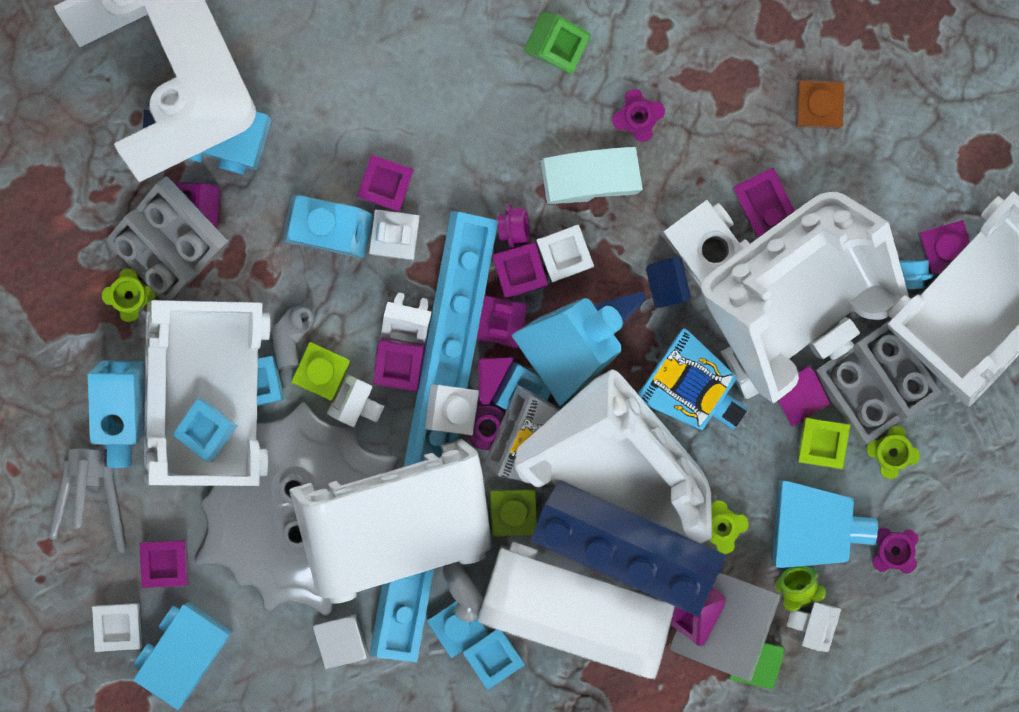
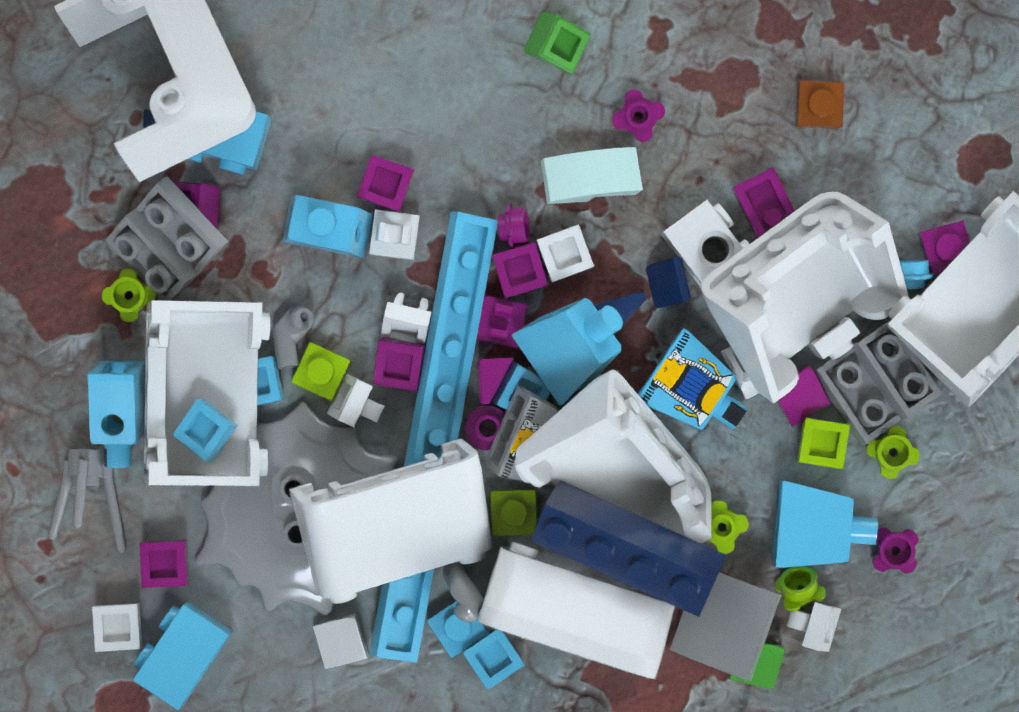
(451, 409): white plate -> none
(700, 627): magenta slope -> none

